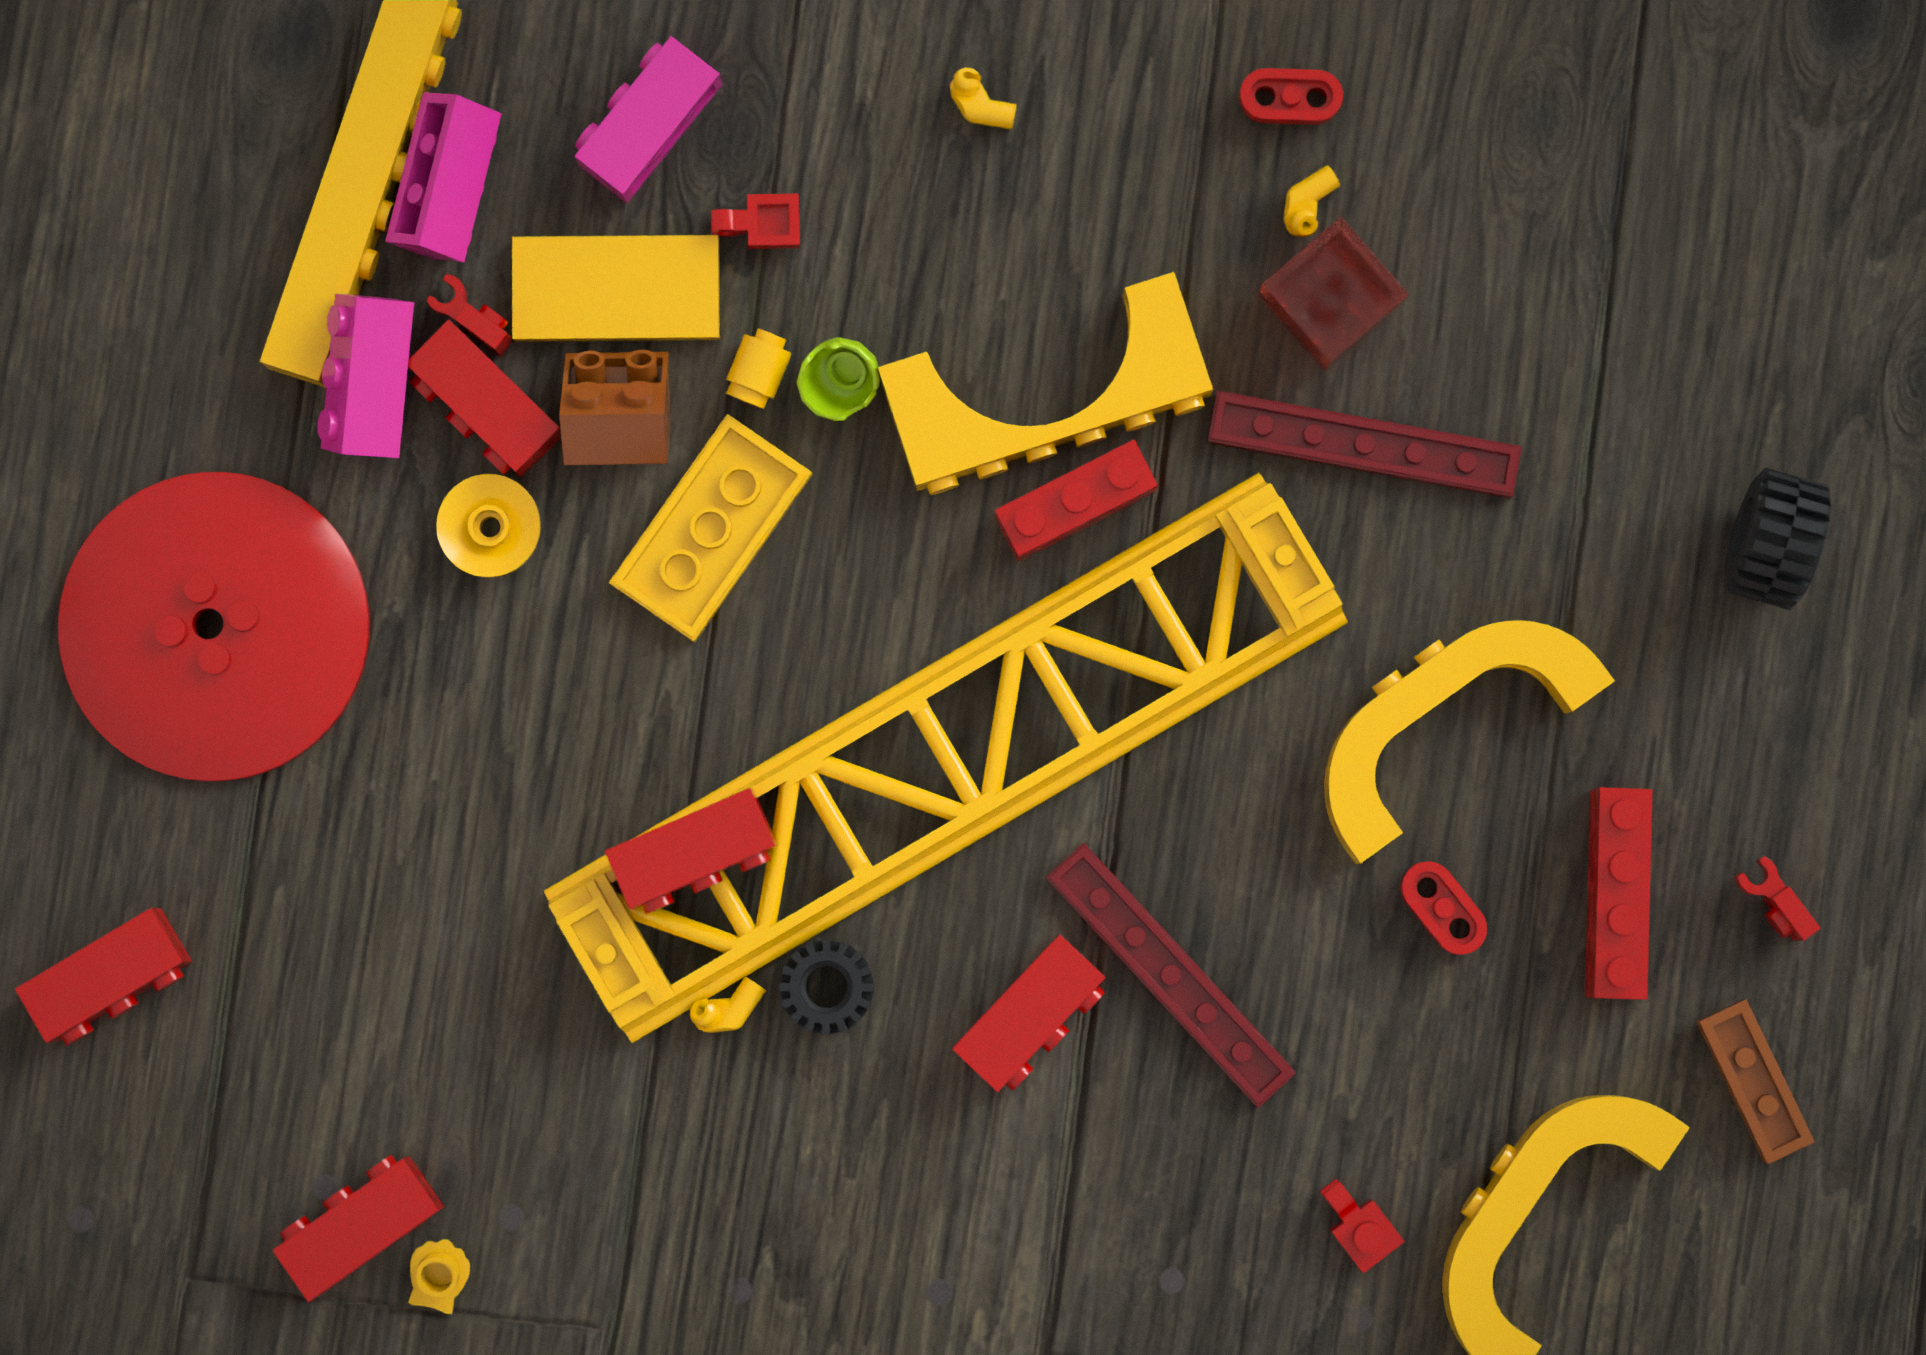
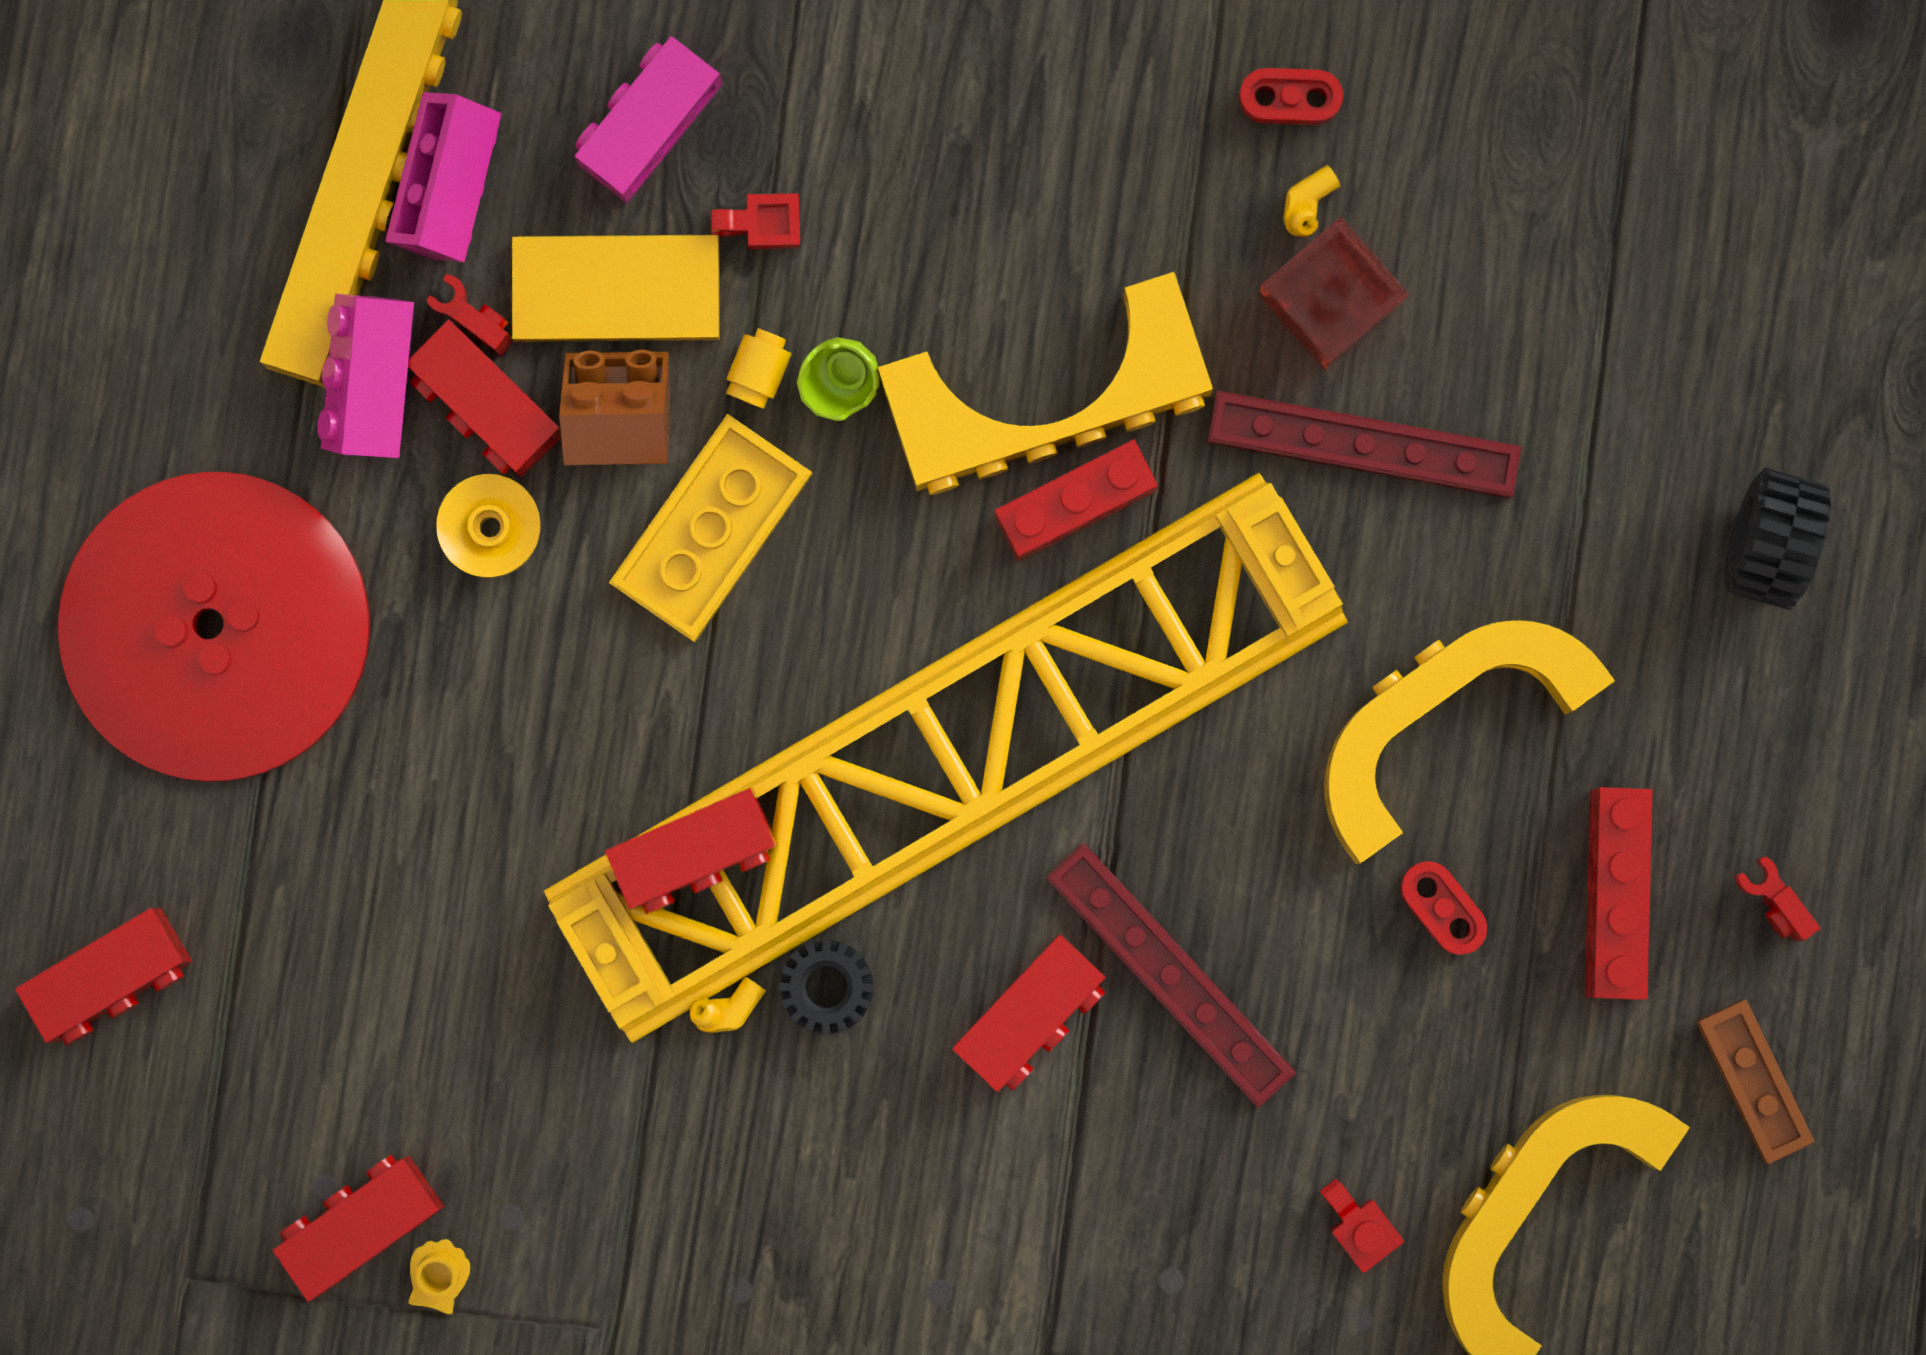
(975, 103): yellow arm -> none

